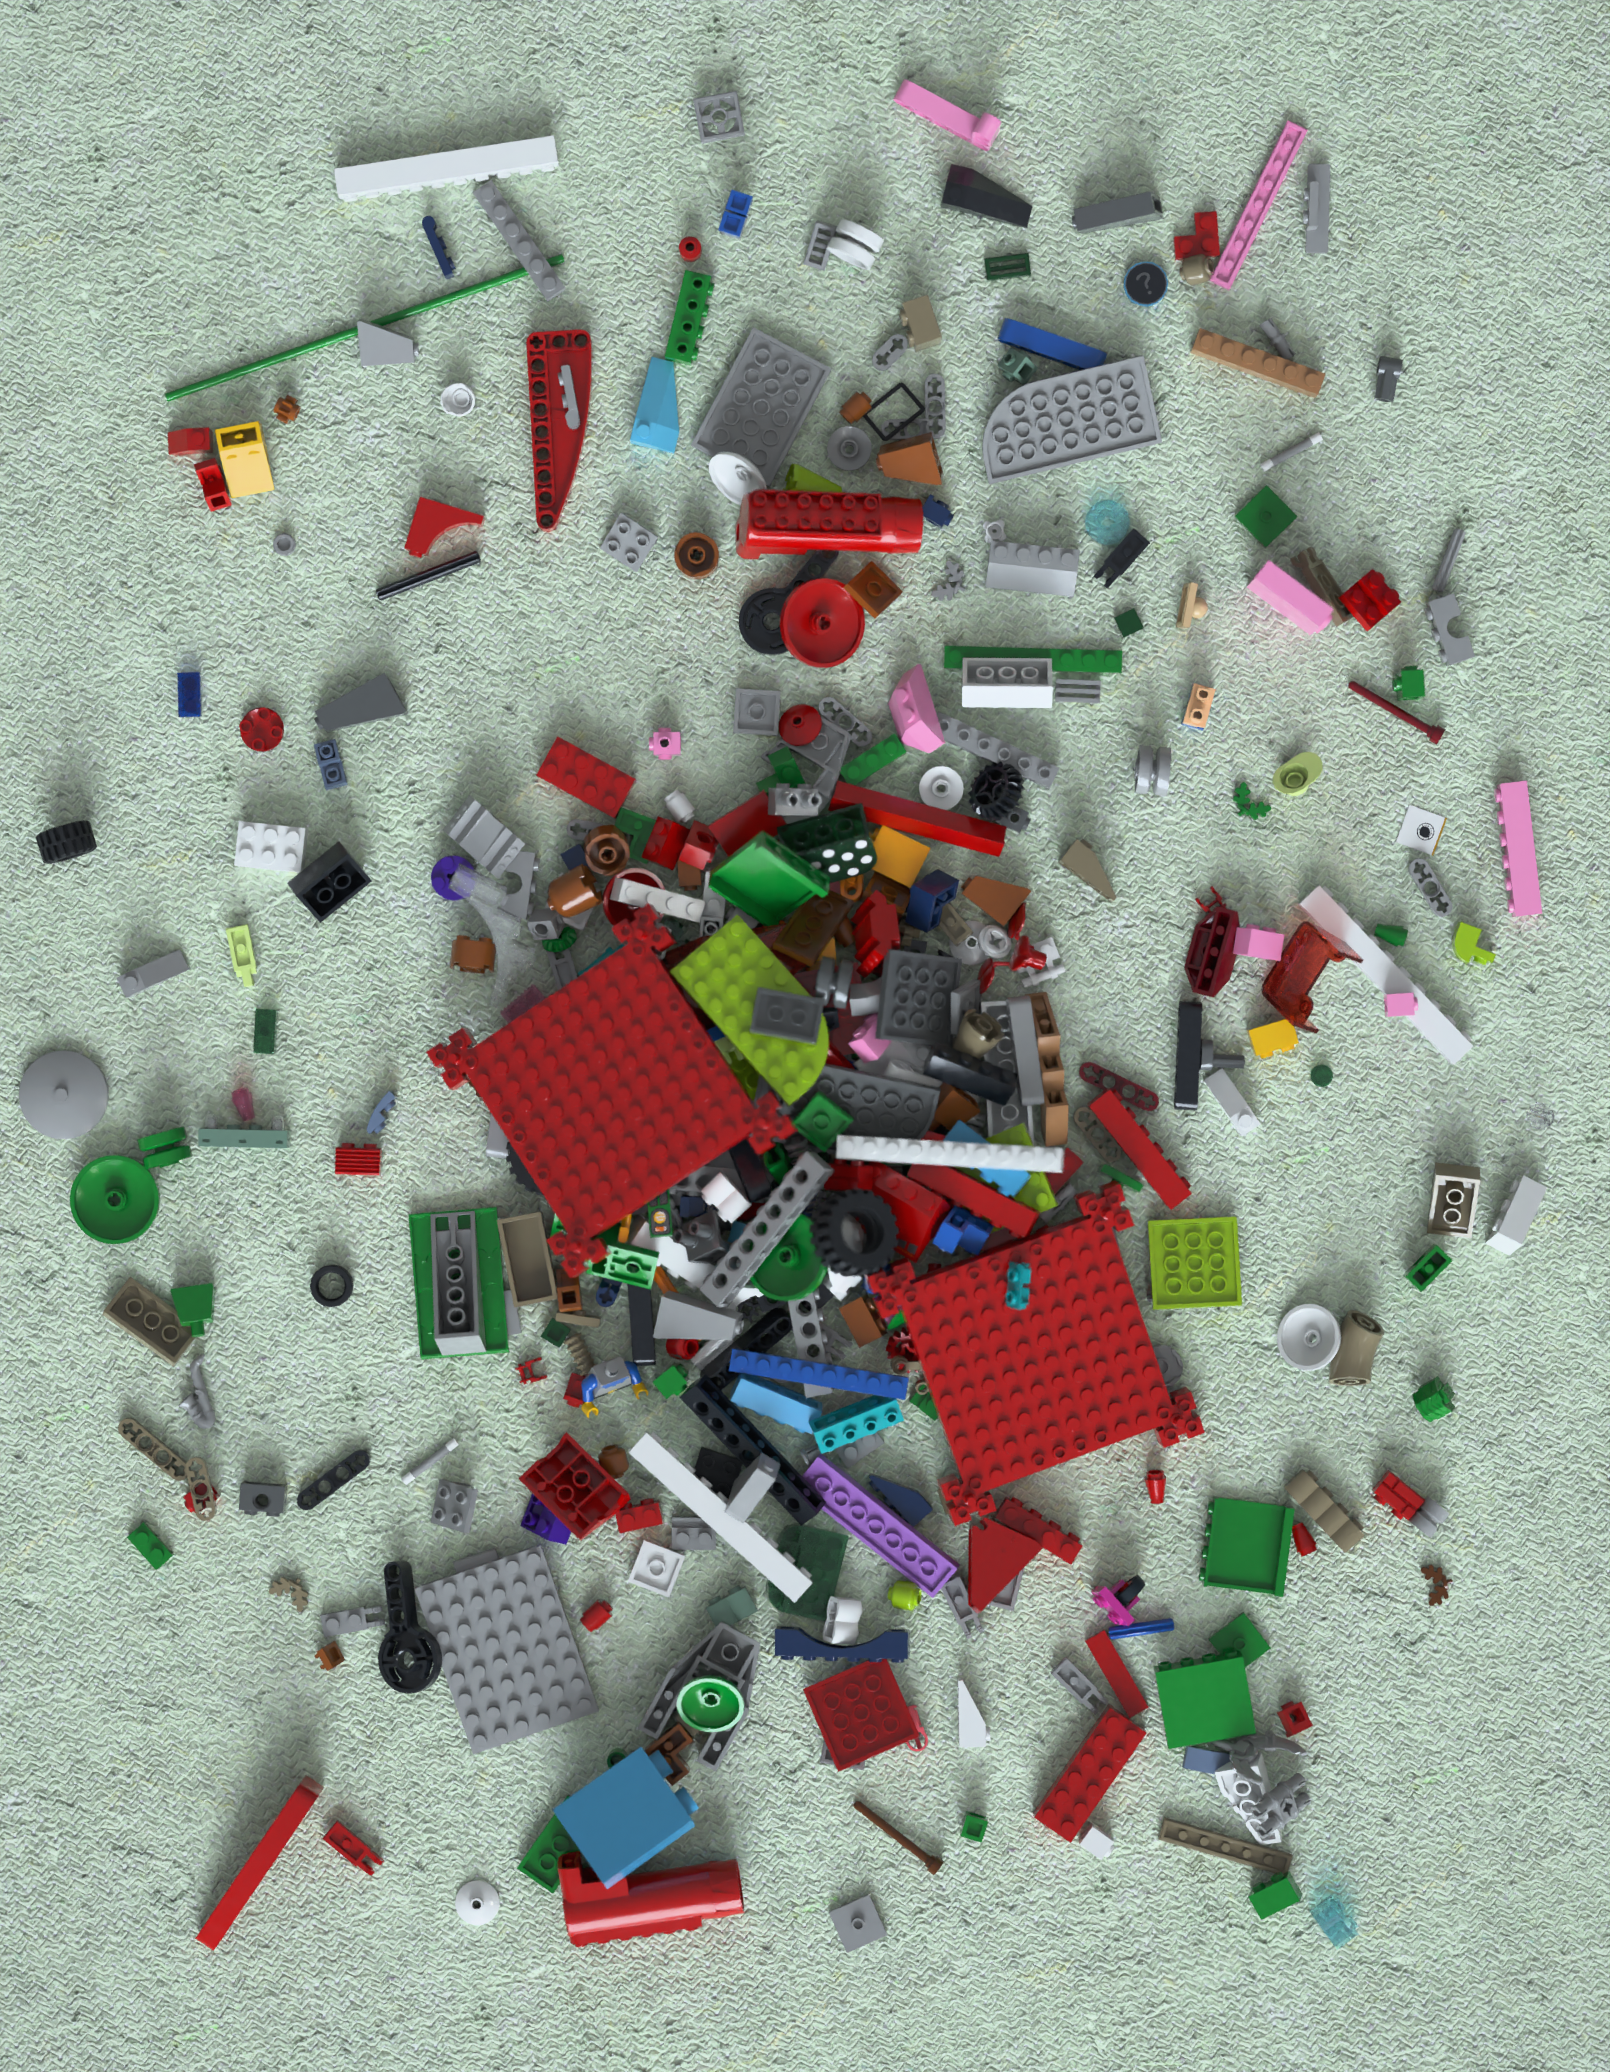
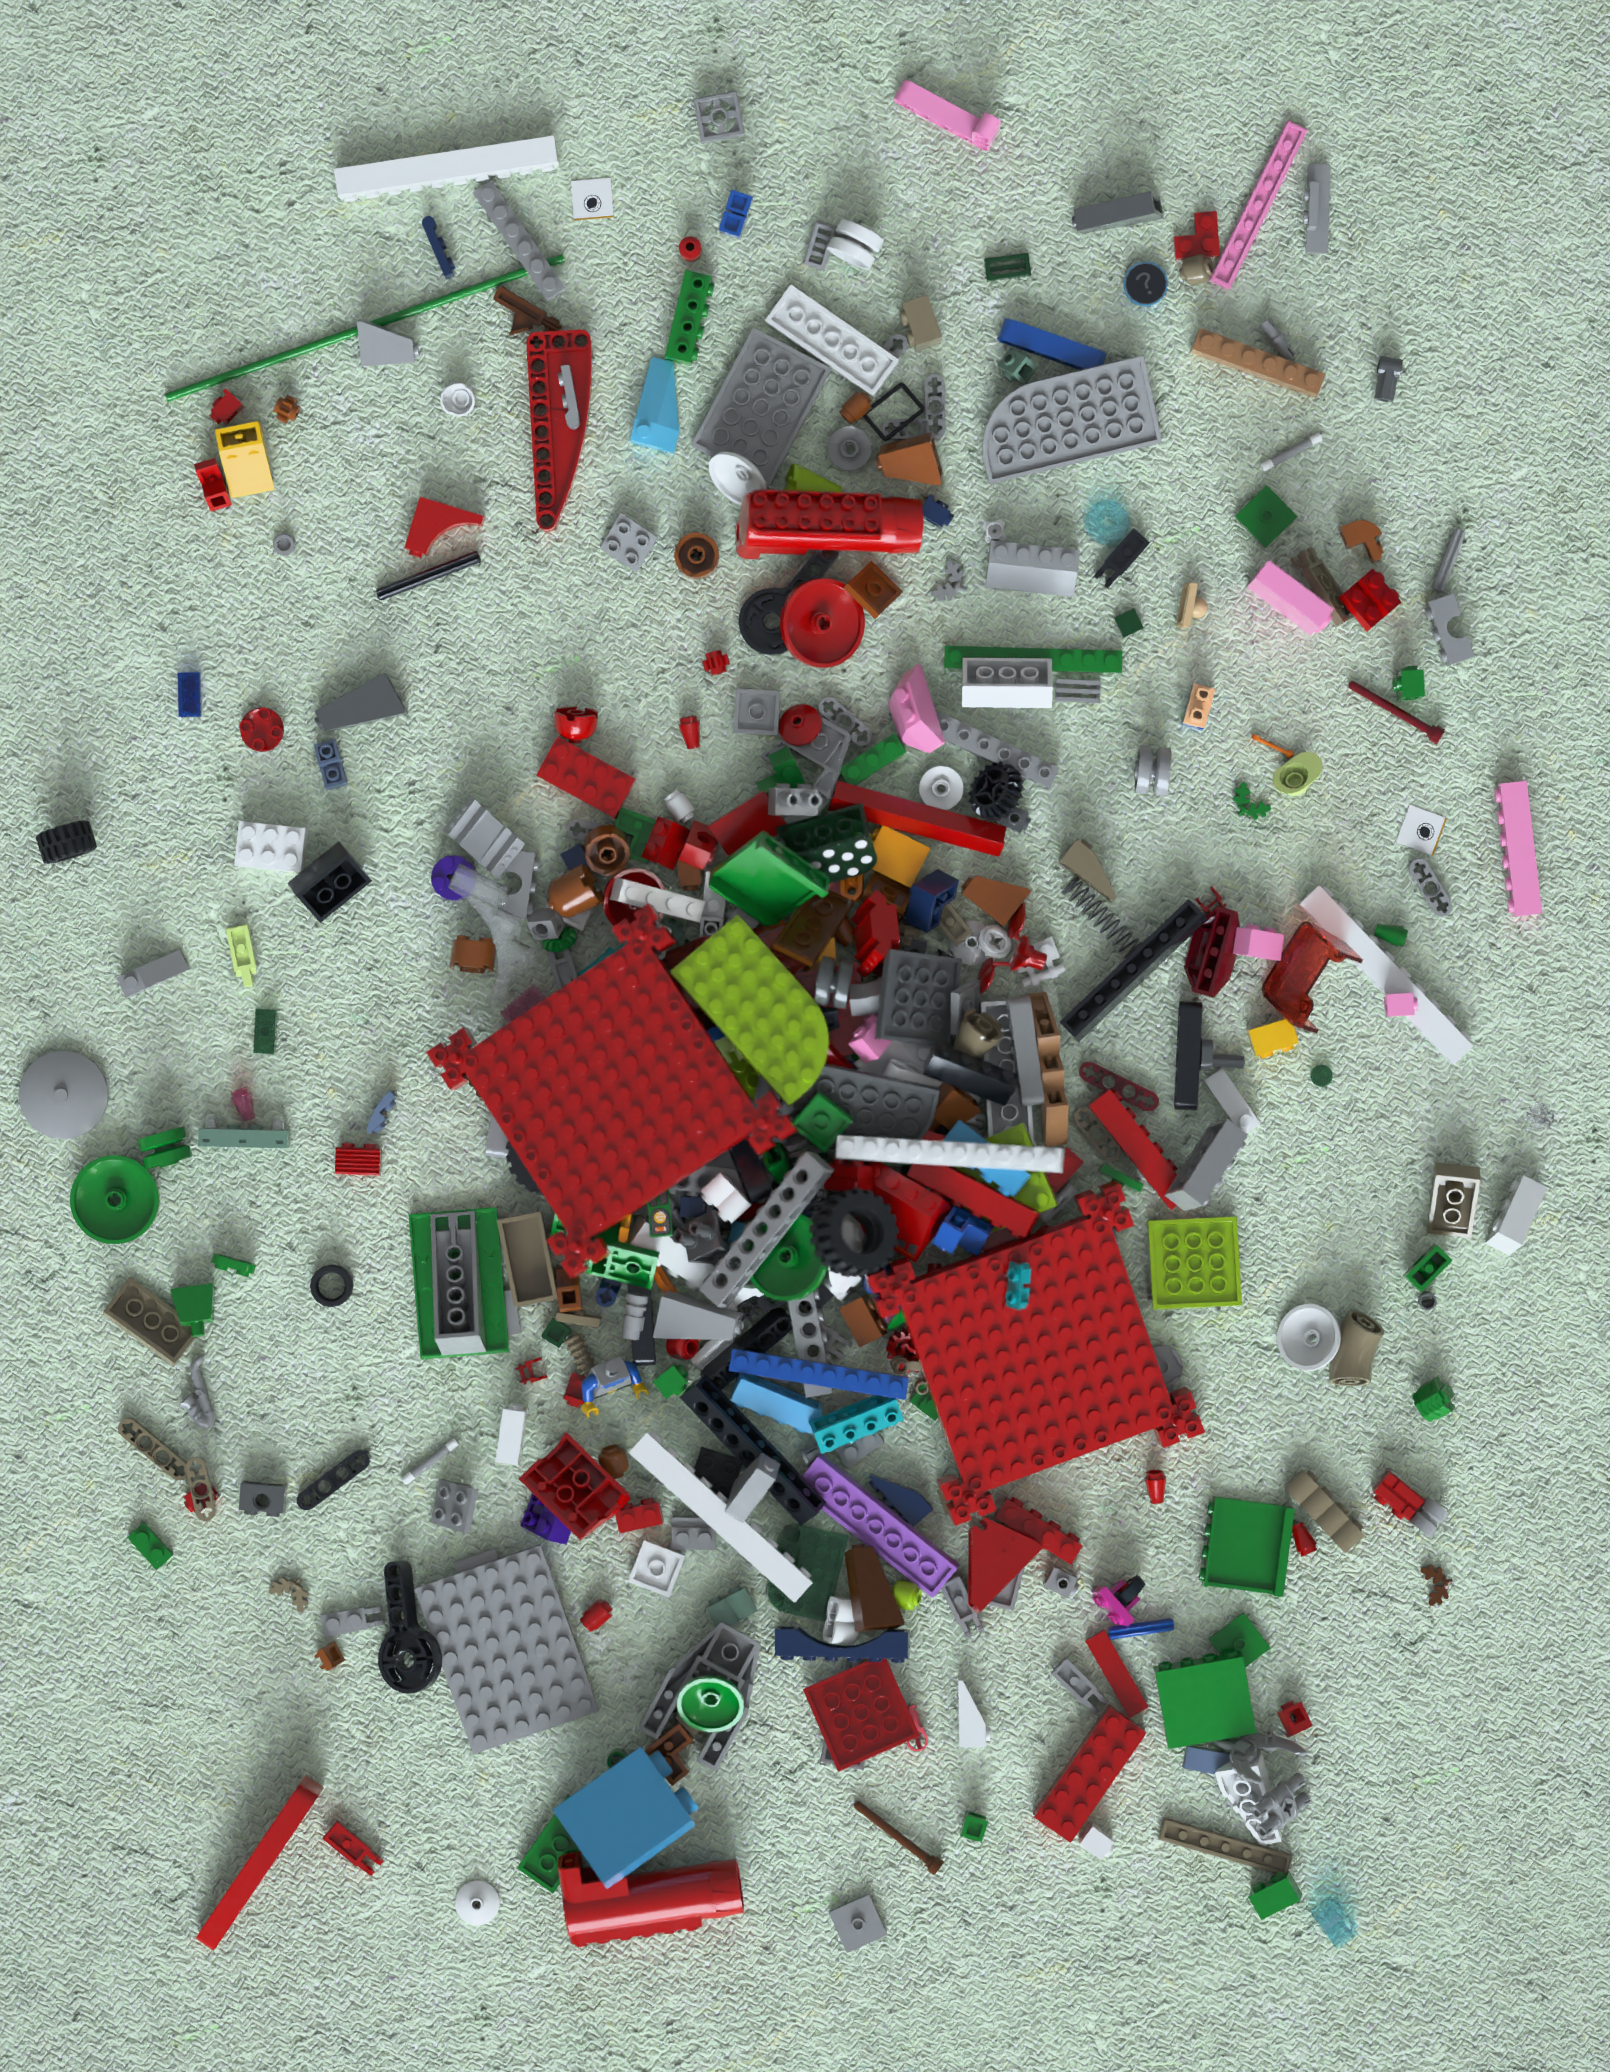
(190, 441): red slope -> none
(224, 1262): none -> green plate
(225, 408): none -> red brick
(511, 1434): none -> white brick
(525, 312): none -> reddish brown piece
(575, 724): none -> red cylinder
(592, 199): none -> white sticker
(633, 1318): none -> light grey axle
(673, 747): bright pink brick -> none
(690, 731): none -> red cone
(716, 662): none -> red gear
(787, 1016): dark grey plate -> none
(832, 340): none -> white plate
(870, 1592): none -> reddish brown slope
(981, 197): black wedge -> none
(1055, 1576): none -> light grey brick
(1072, 885): none -> dark grey piece
(1133, 970): none -> black brick
(1206, 1165): none -> light grey brick
(1288, 753): none -> orange hinge
(1363, 532): none -> dark orange brick
(1429, 1303): none -> dark grey hinge
(1464, 945): lime brick -> none

